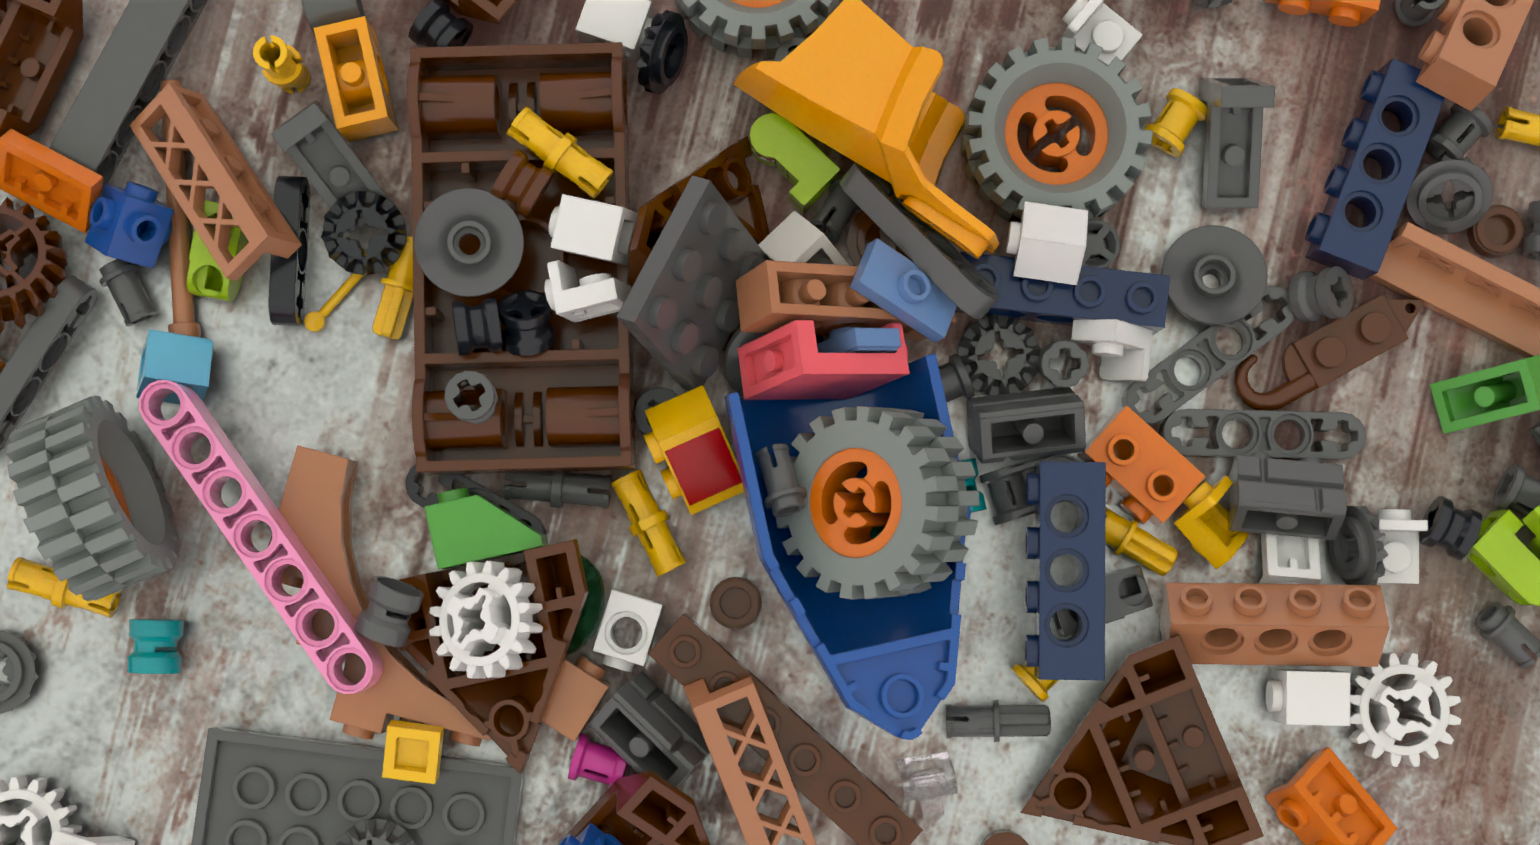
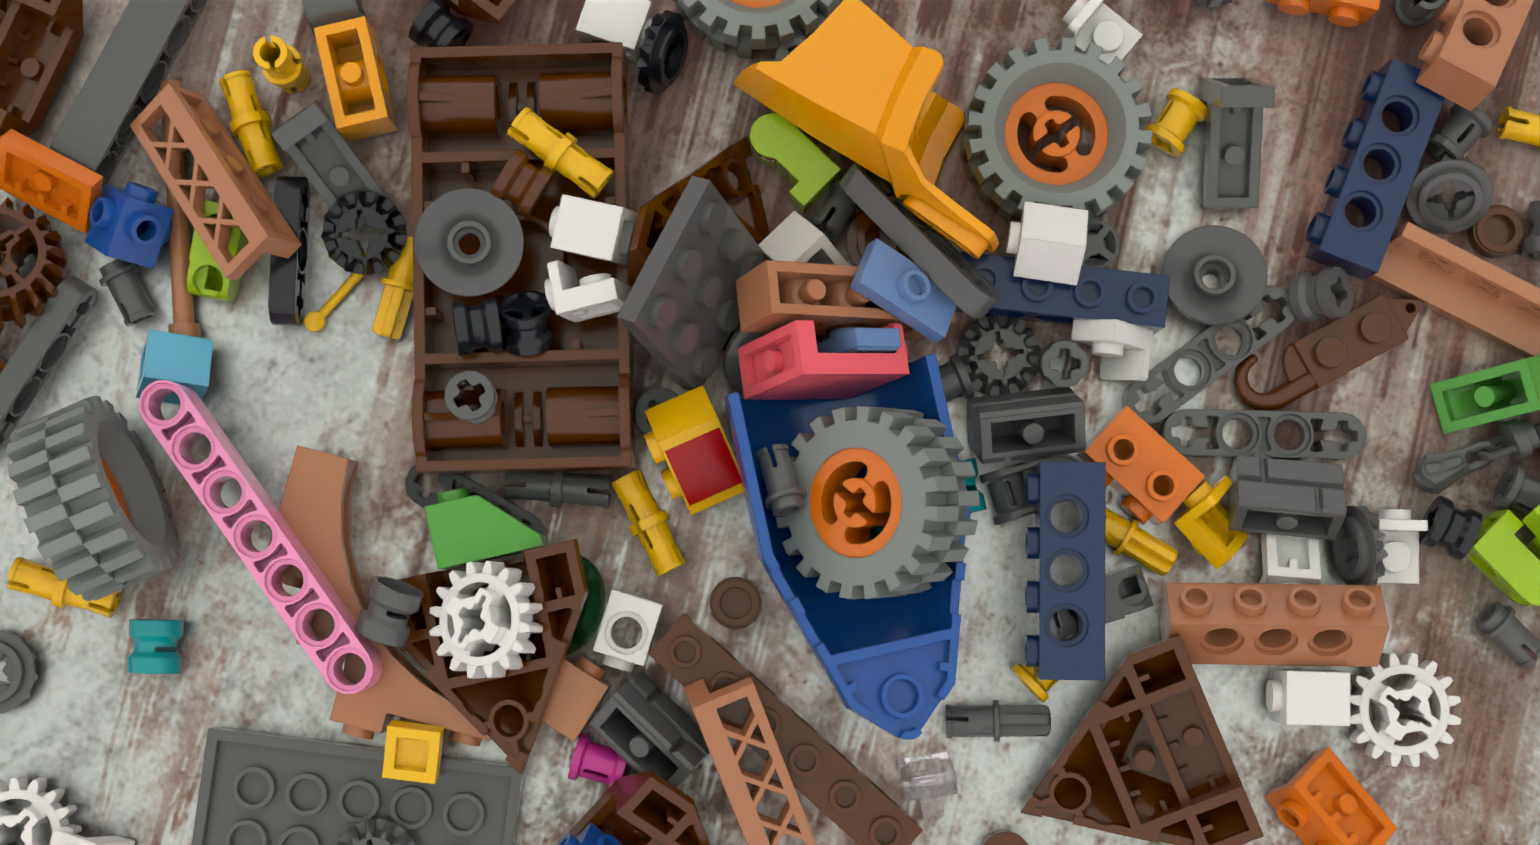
(250, 123): none -> yellow pin
(1440, 470): none -> dark grey piece

